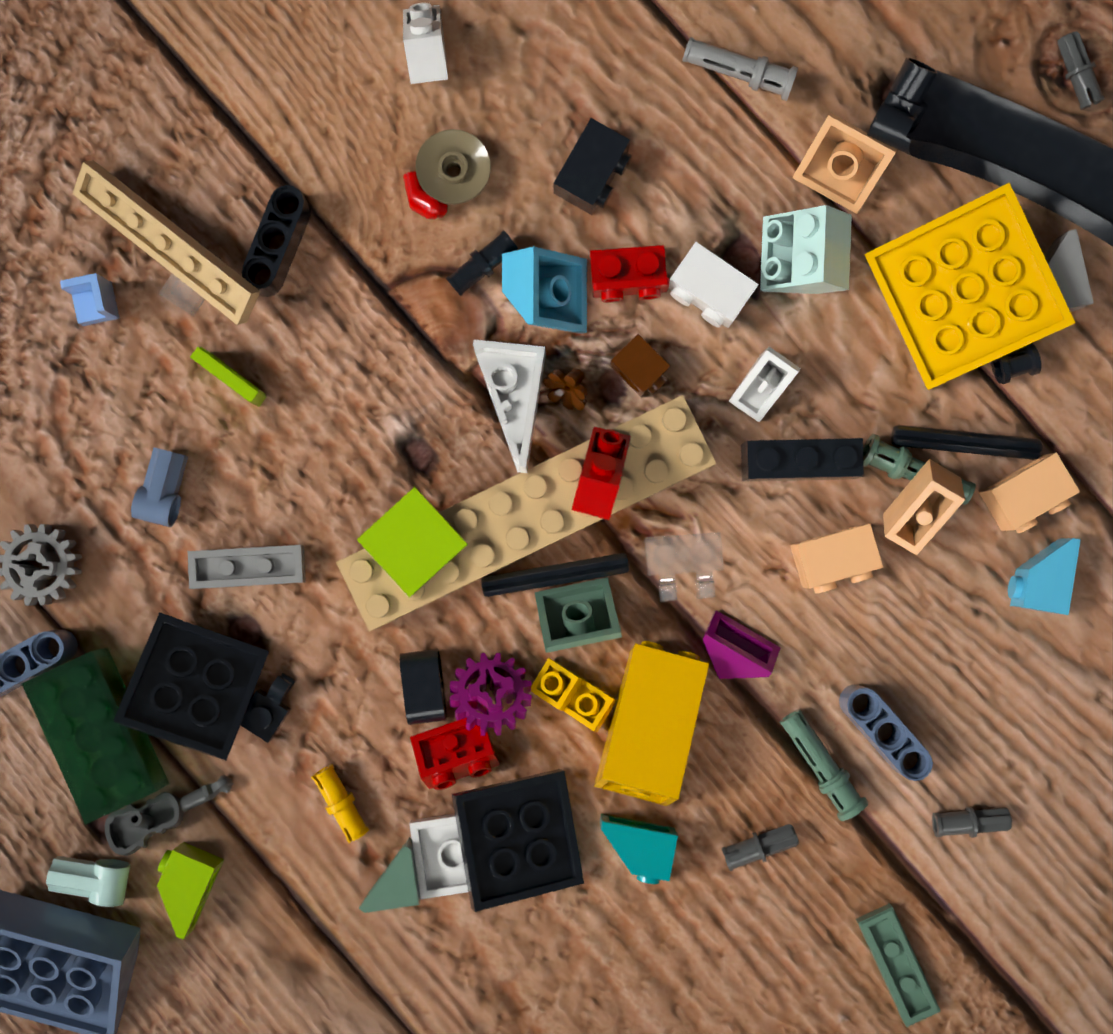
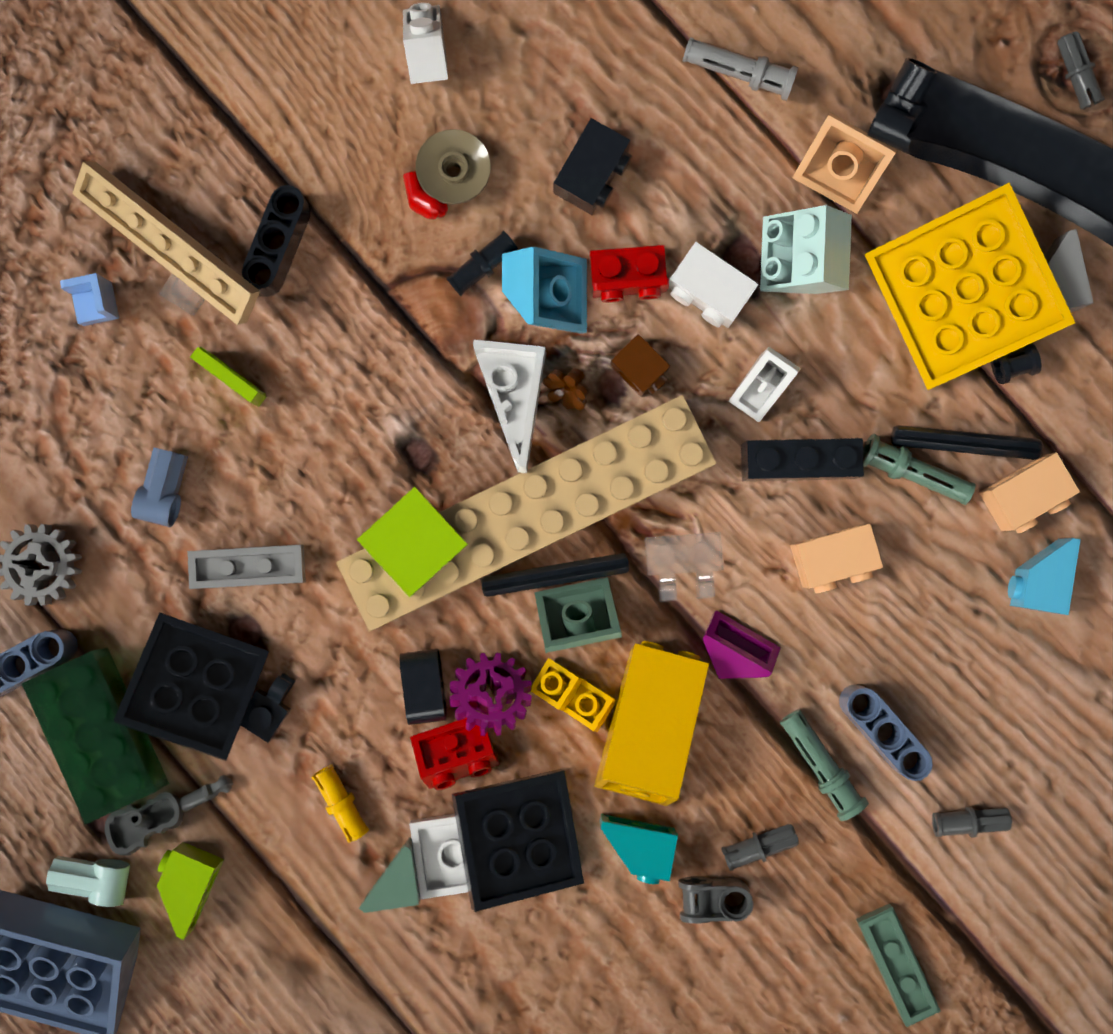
(601, 473): red slope -> none
(711, 898): none -> dark grey piece
(923, 507): light nougat brick -> none

